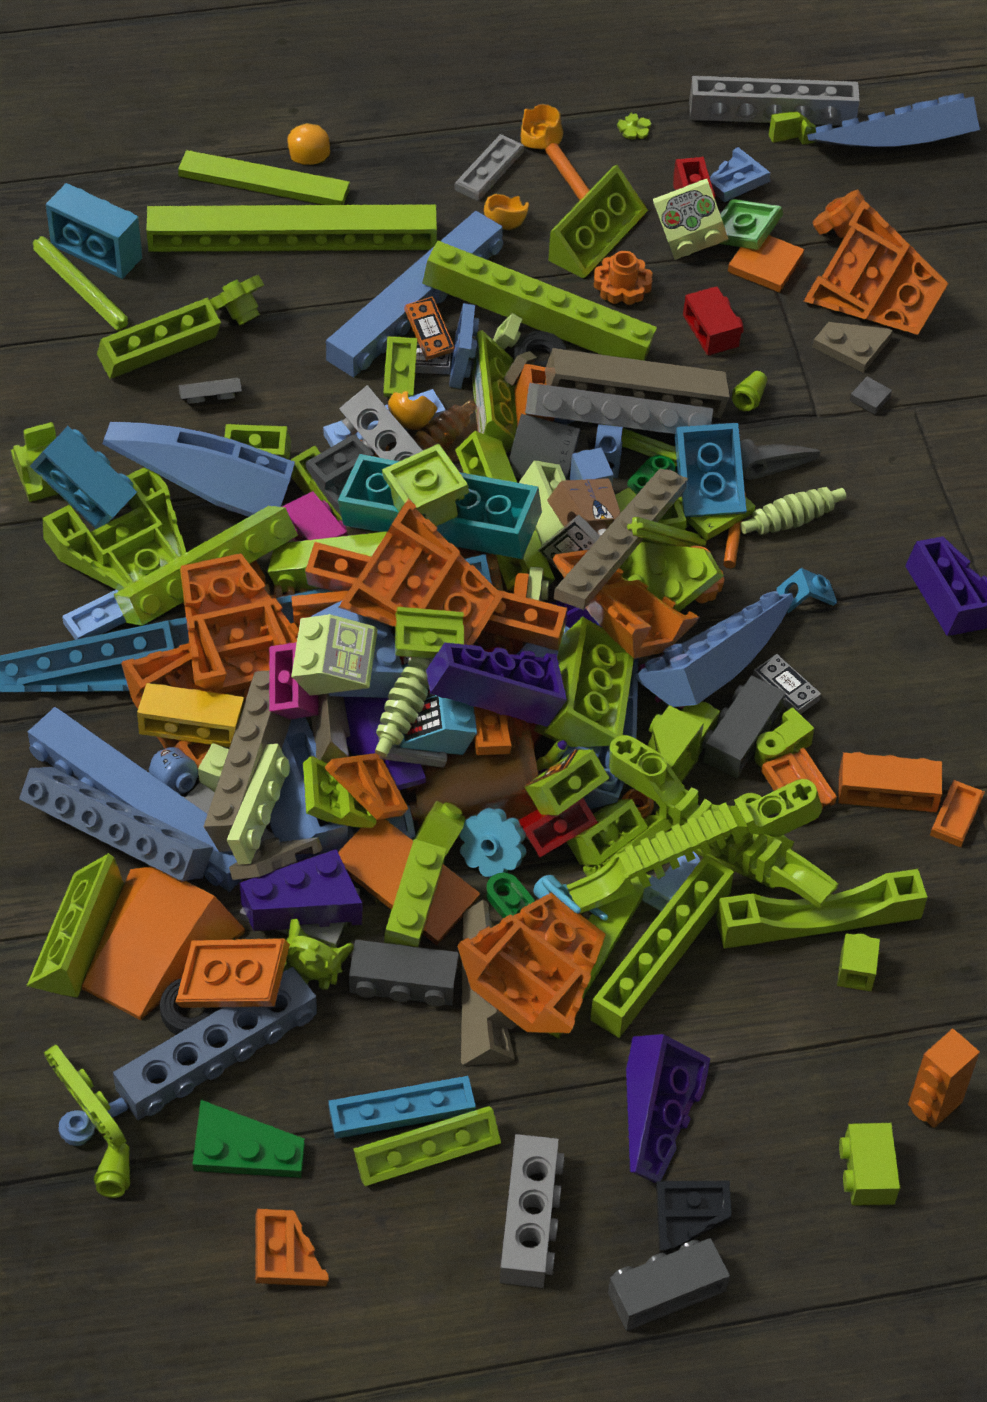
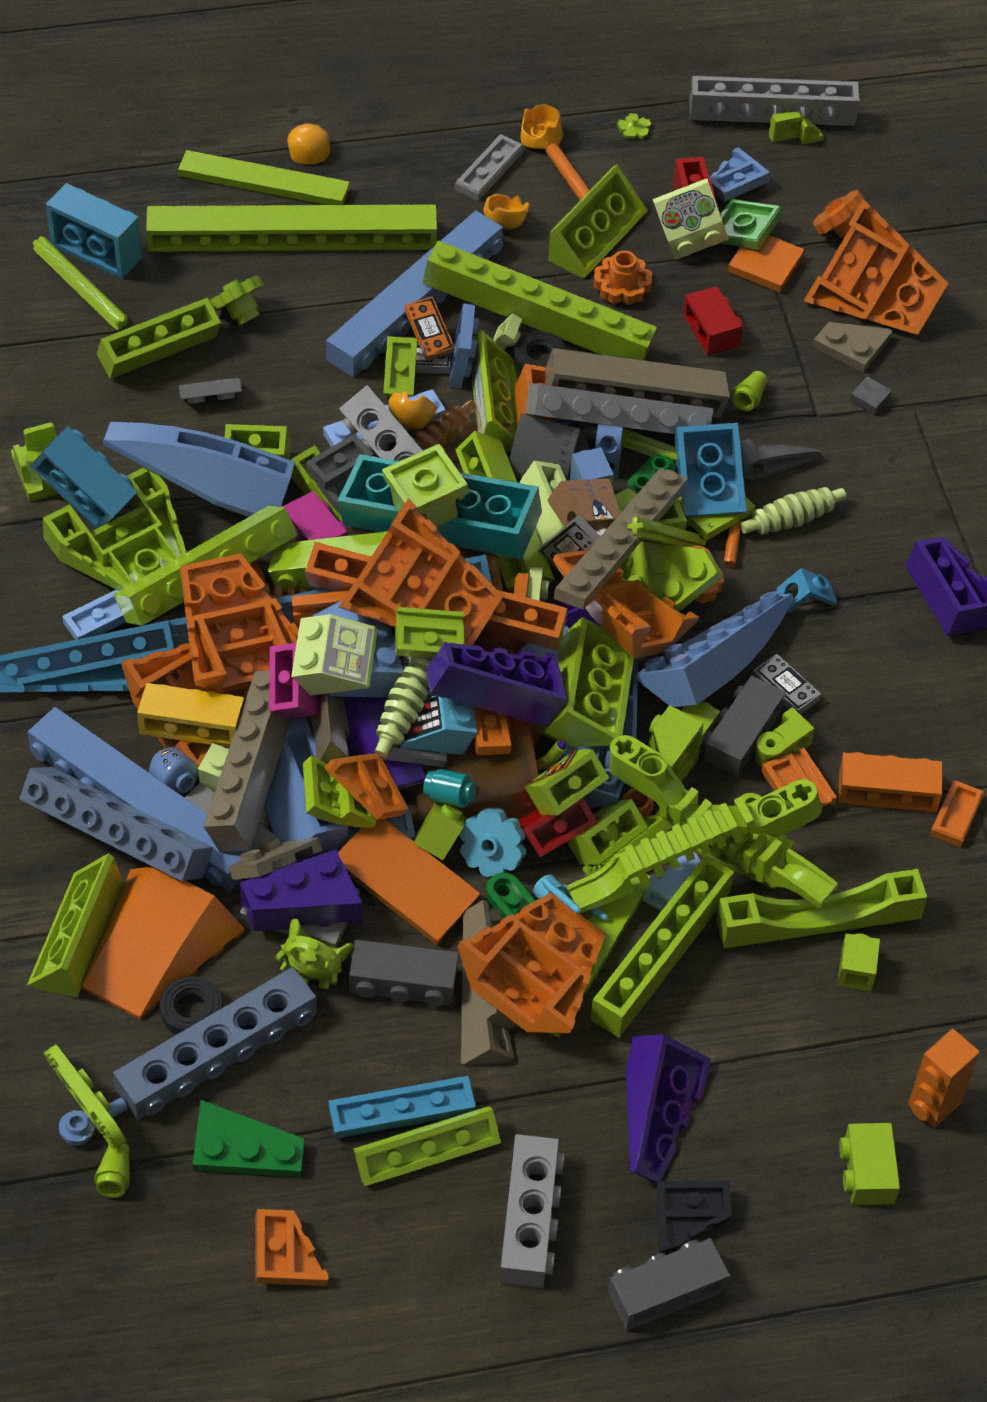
(232, 973): orange tile -> none
(258, 804): yellowish green plate -> none
(415, 894): lime brick -> none
(449, 788): none -> teal brick
(517, 366): dark tan tile -> none
(923, 124): medium blue wedge -> none

